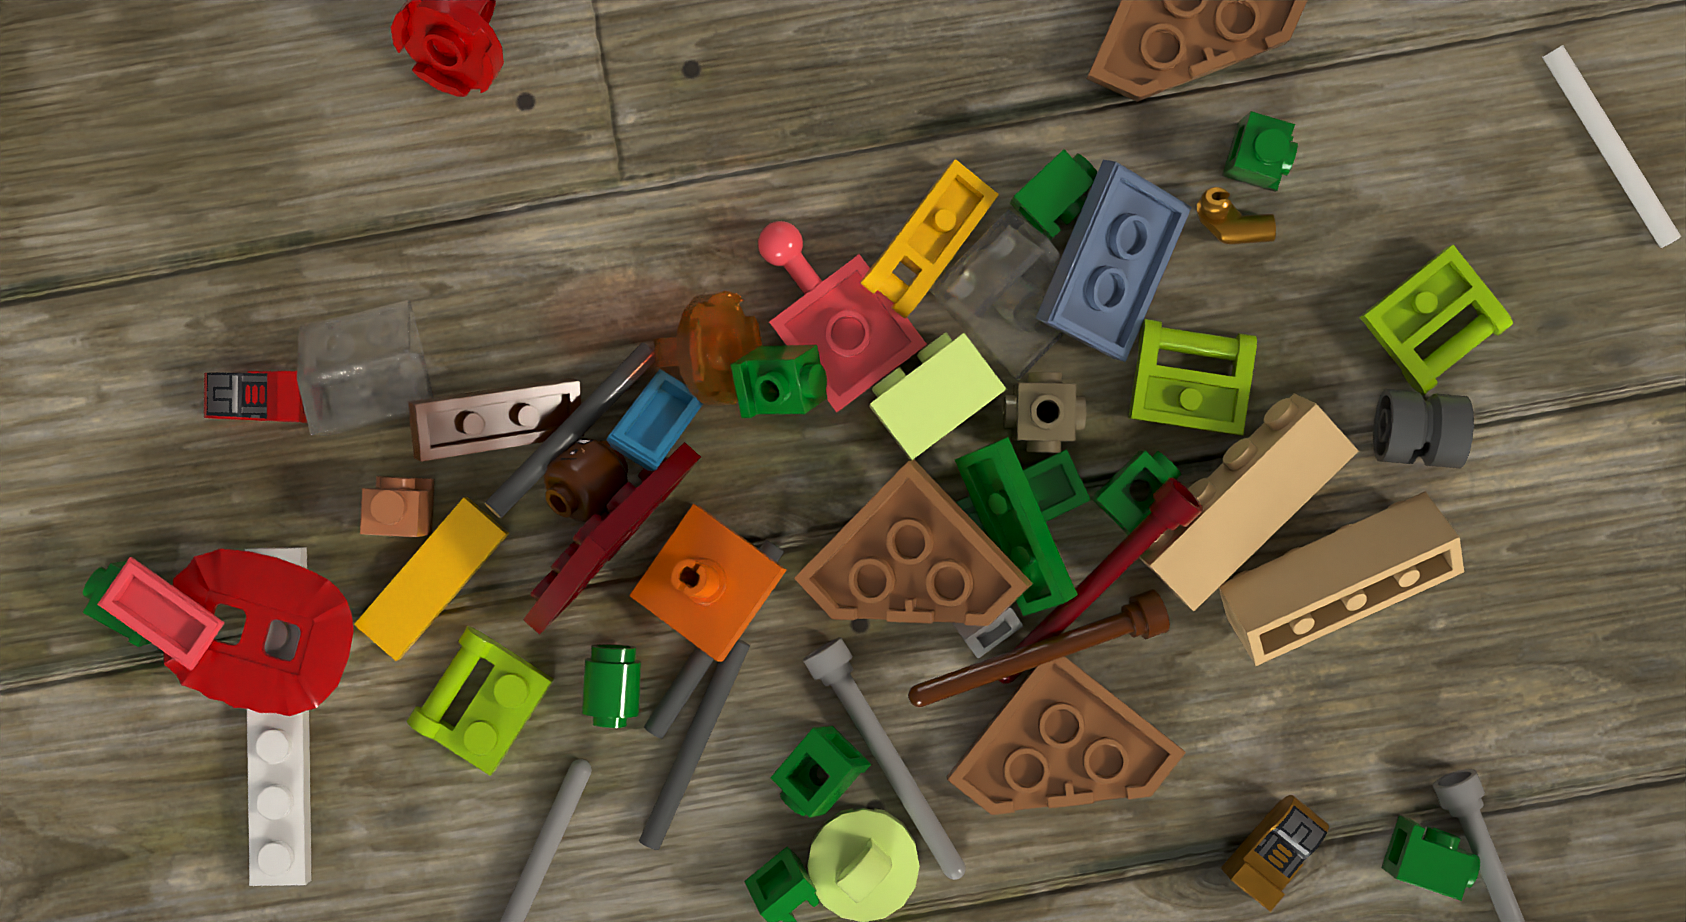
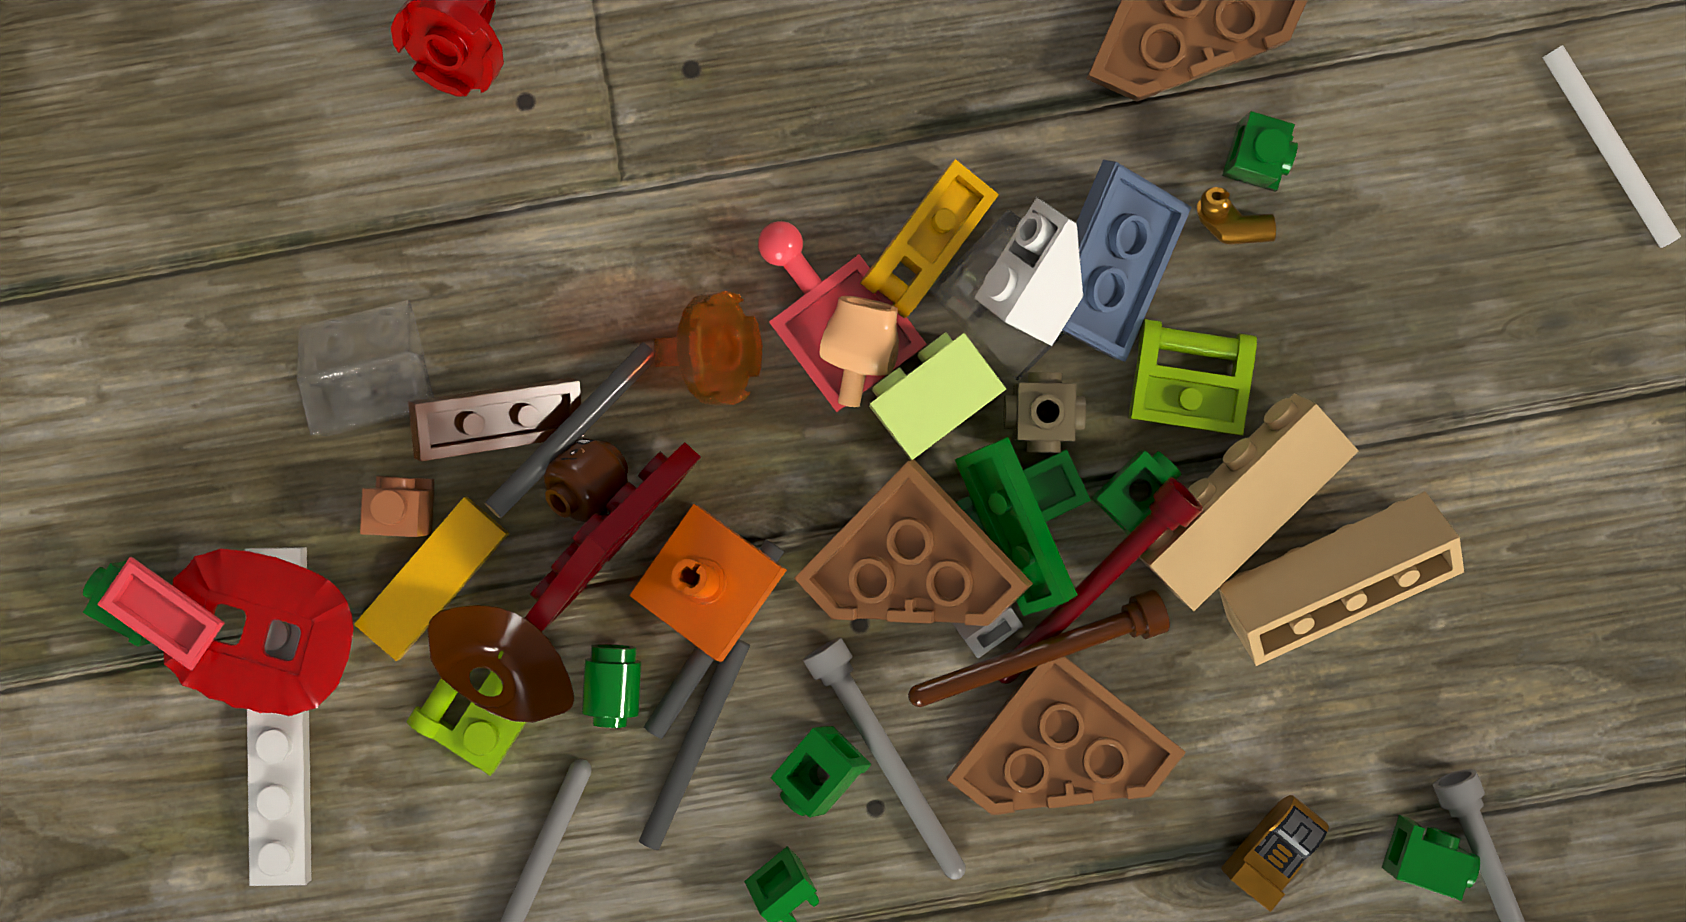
(253, 396): leg -> none
(529, 669): none -> reddish brown piece
(655, 421): dark azure tile -> none
(779, 380): green brick -> none
(862, 342): none -> light nougat piece
(863, 864): yellowish green tile -> none
(1036, 275): none -> white slope
(1055, 193): green brick -> none
(1425, 305): lime plate -> none
(1429, 429): dark grey wheel -> none

